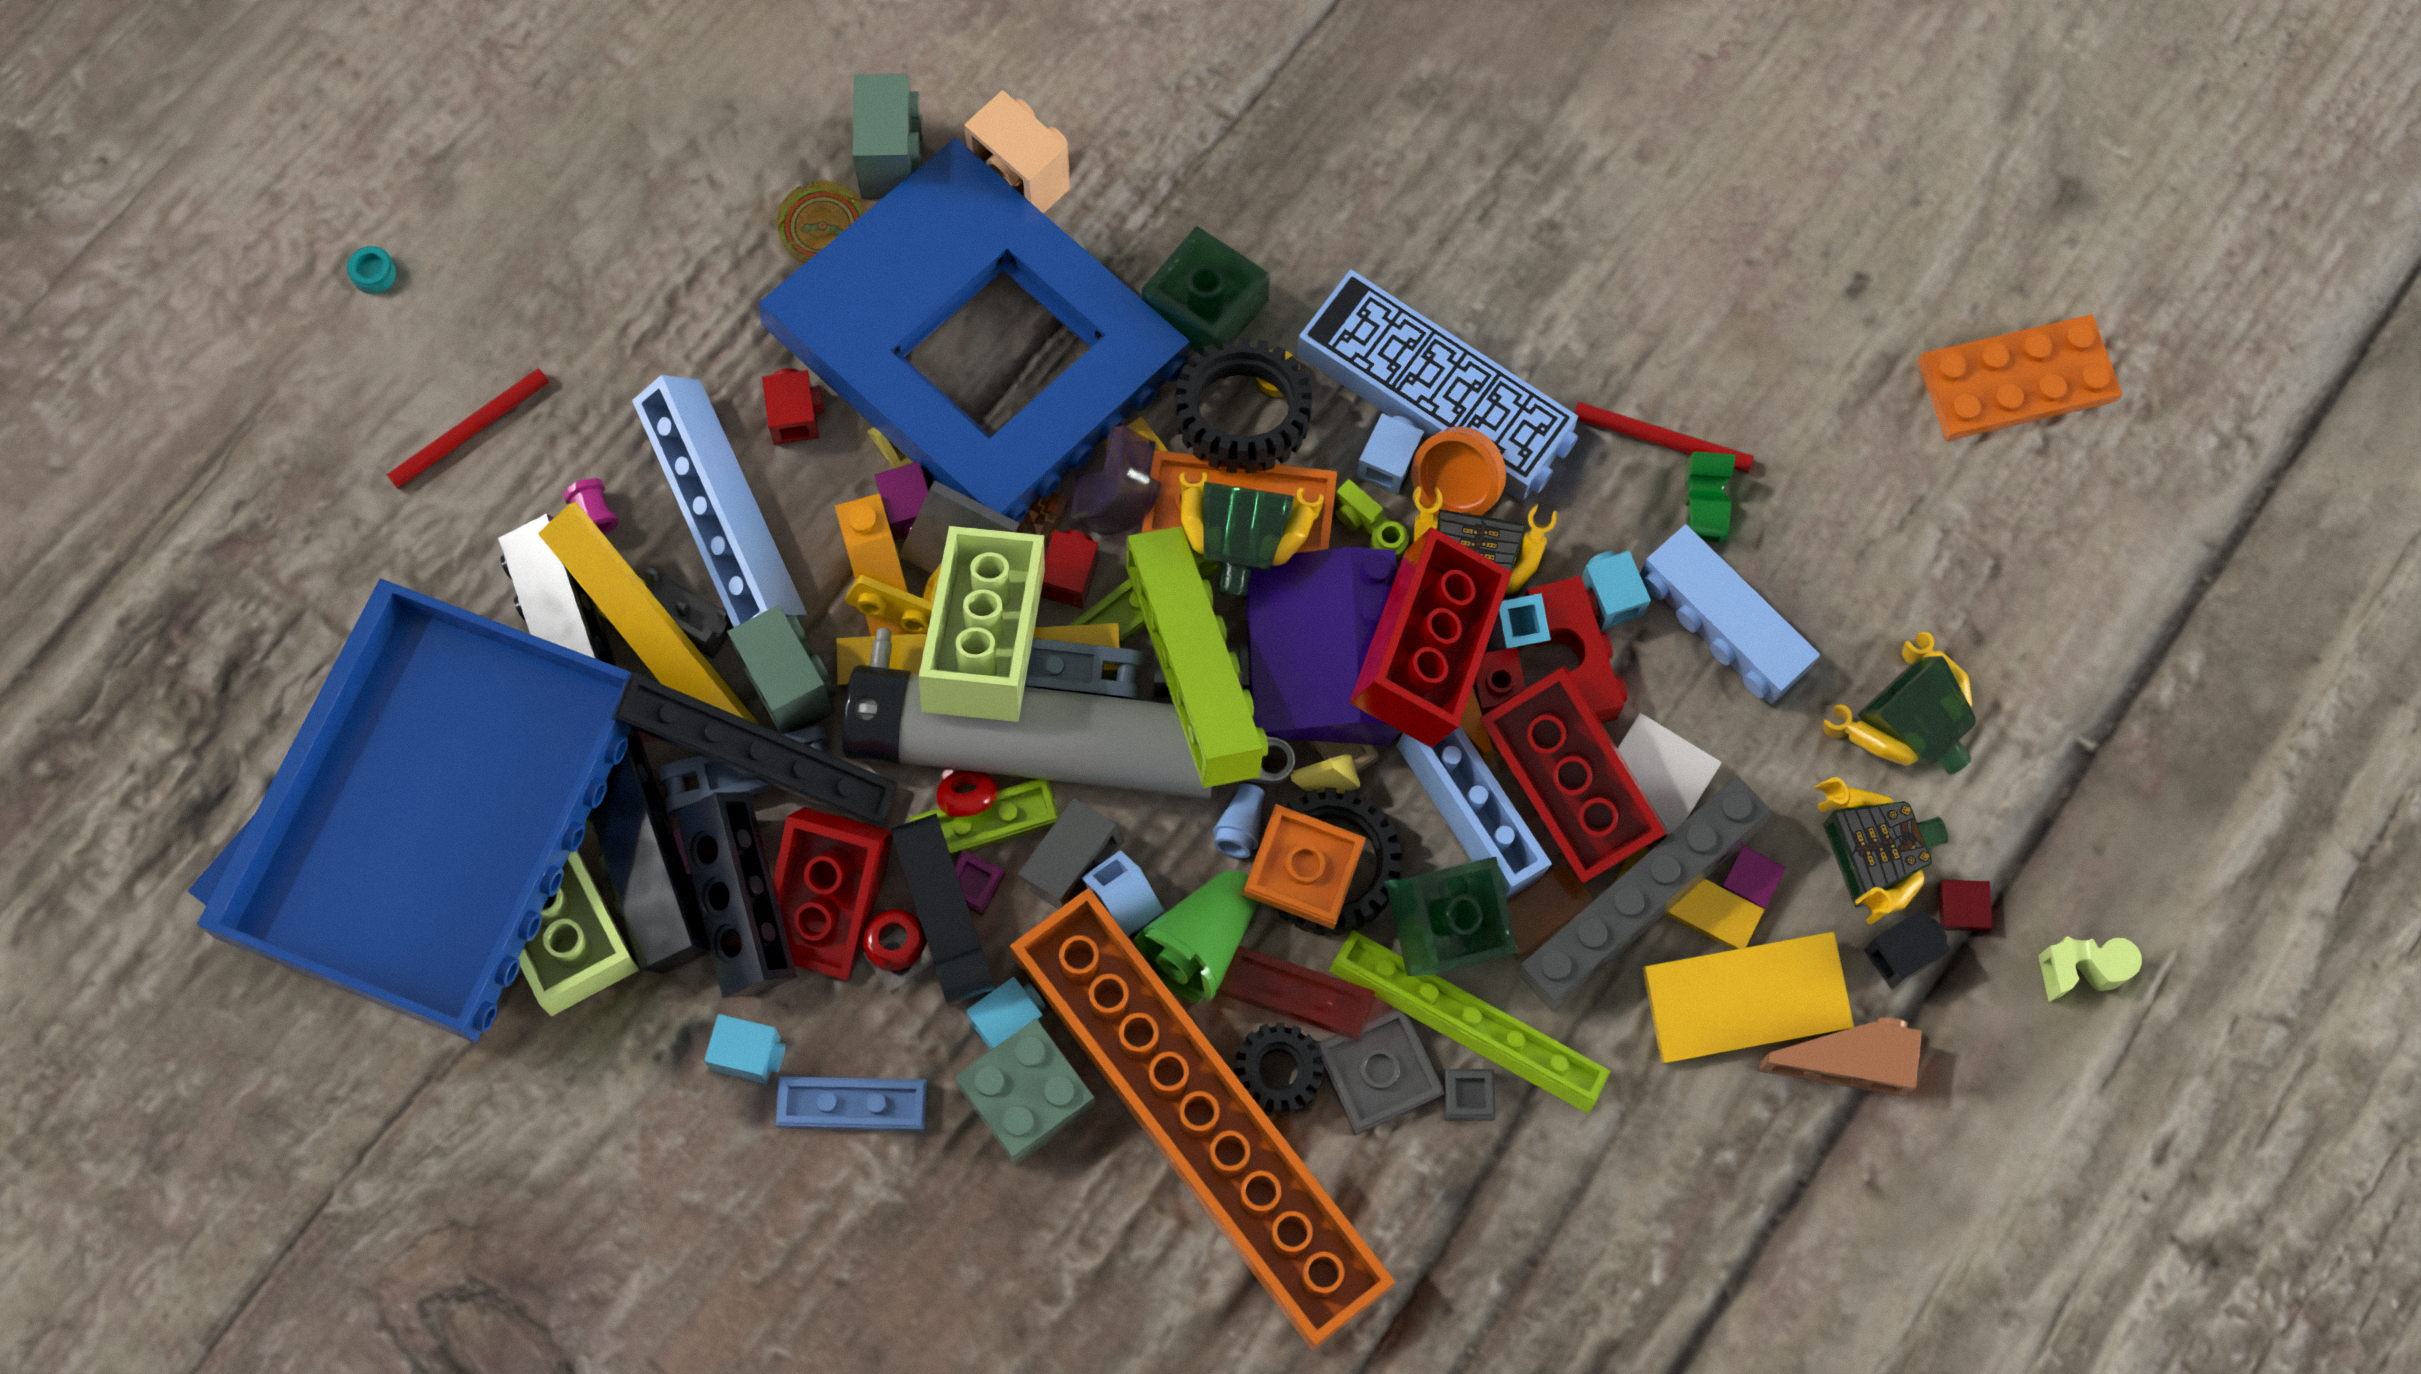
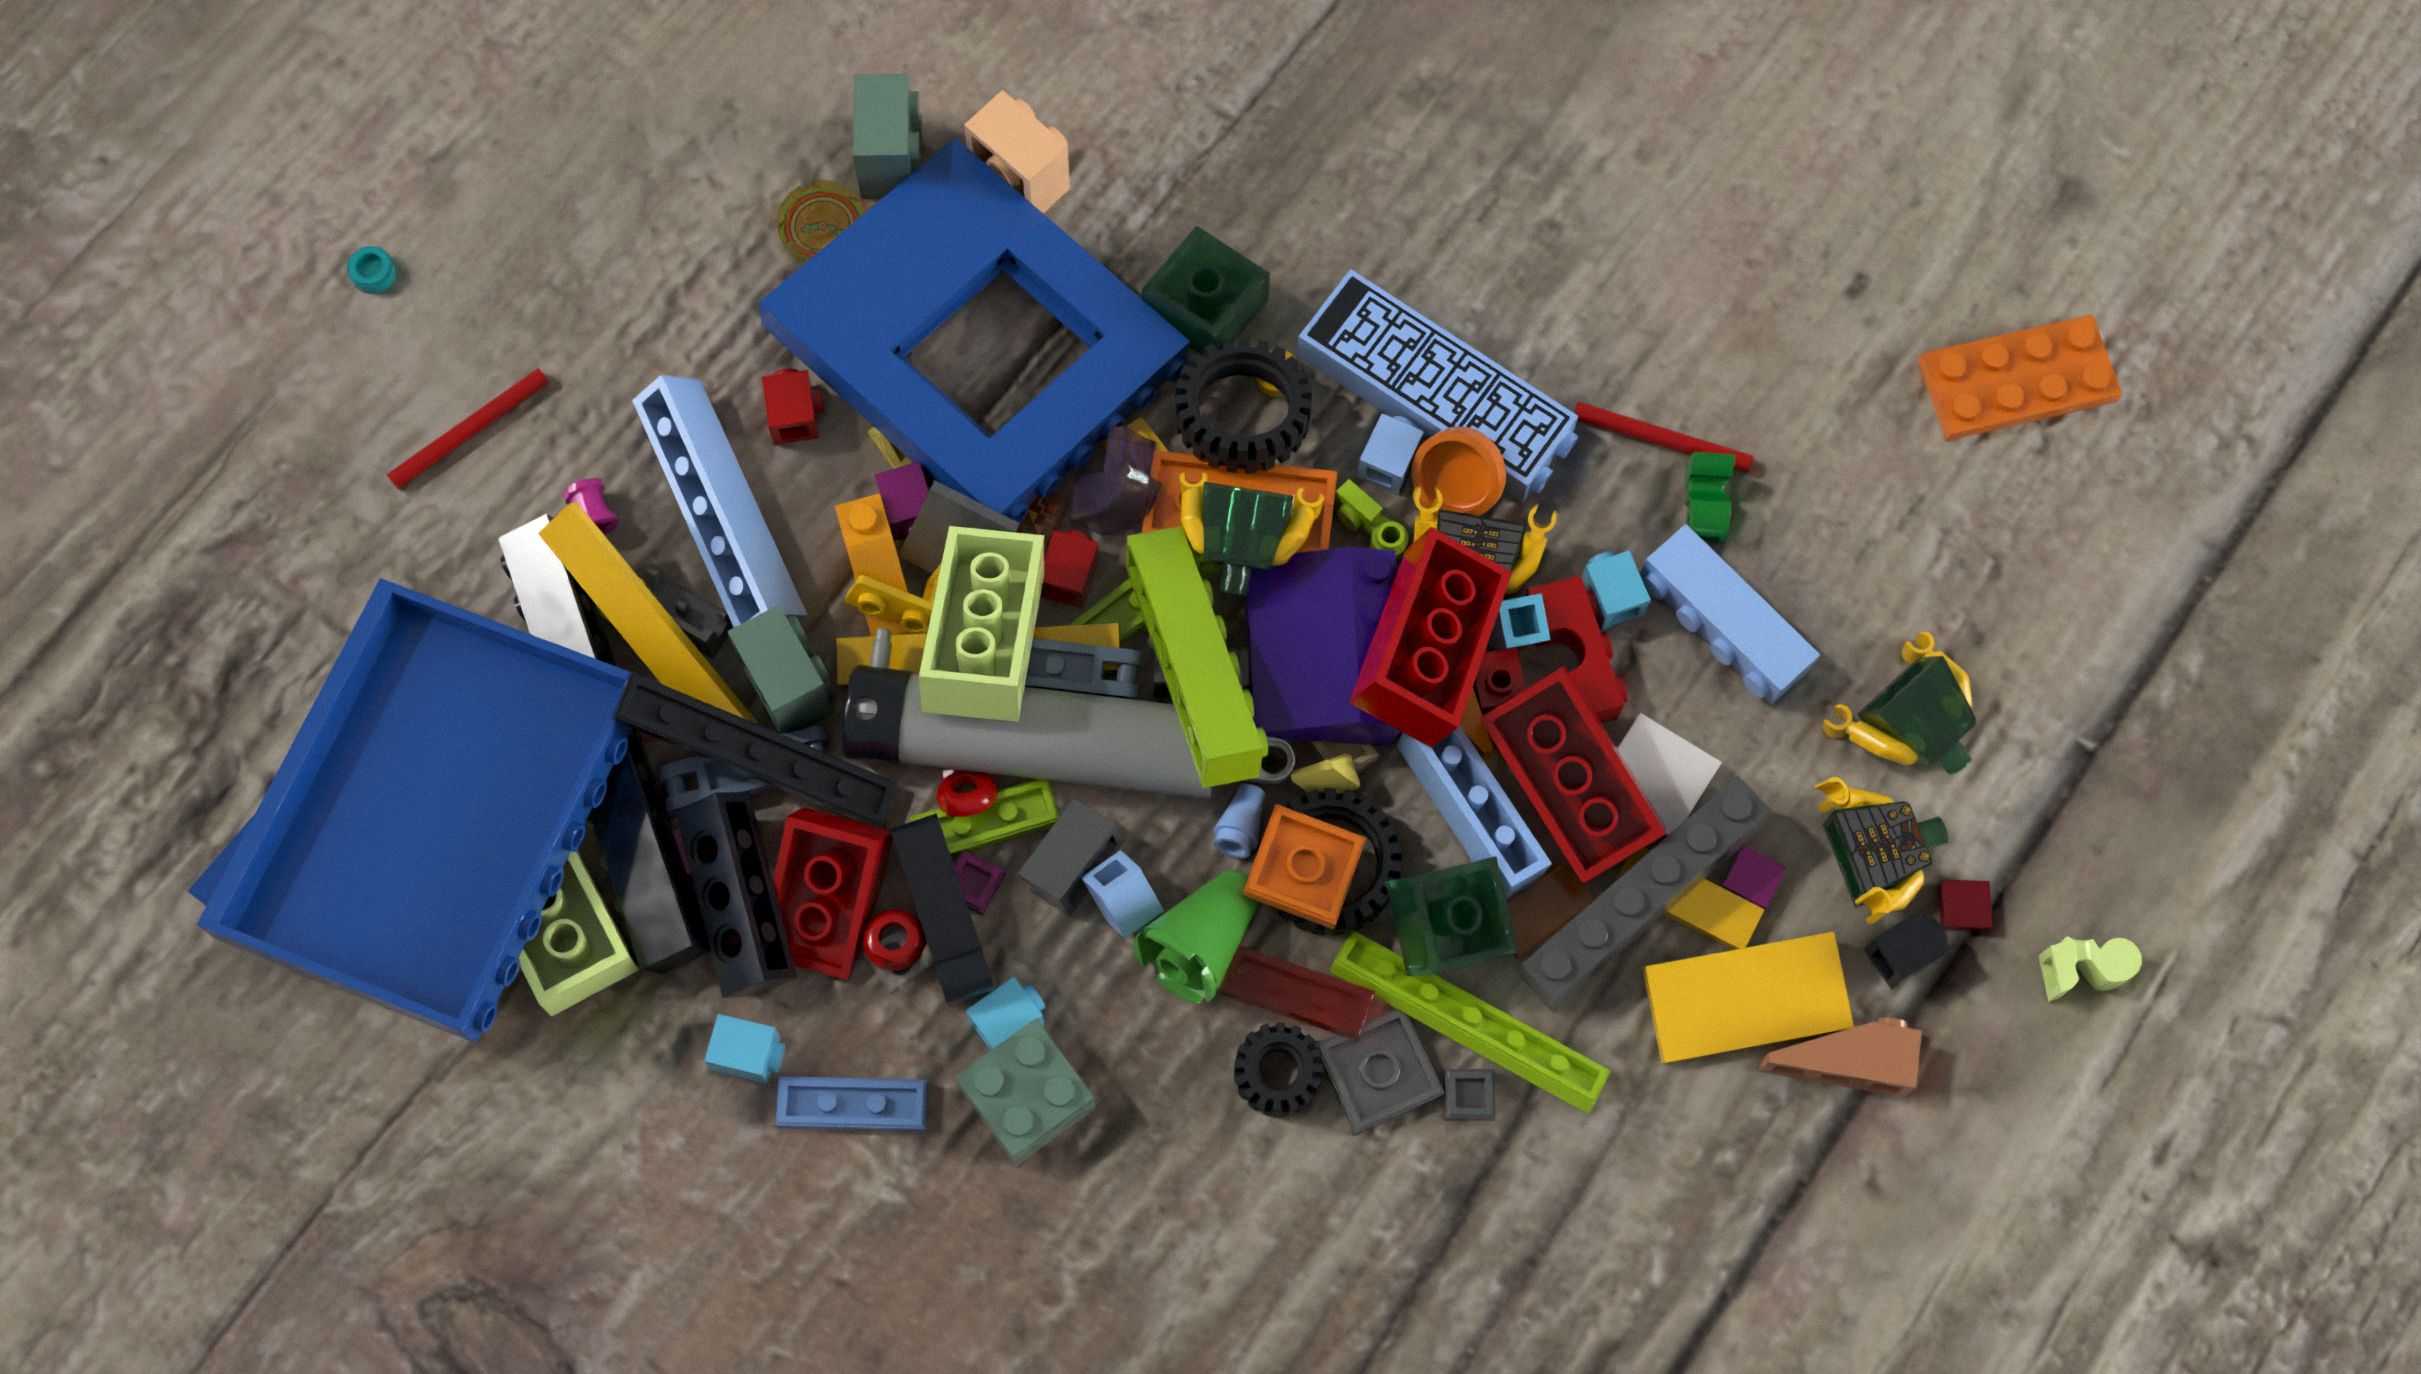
(1201, 1119): orange brick -> none

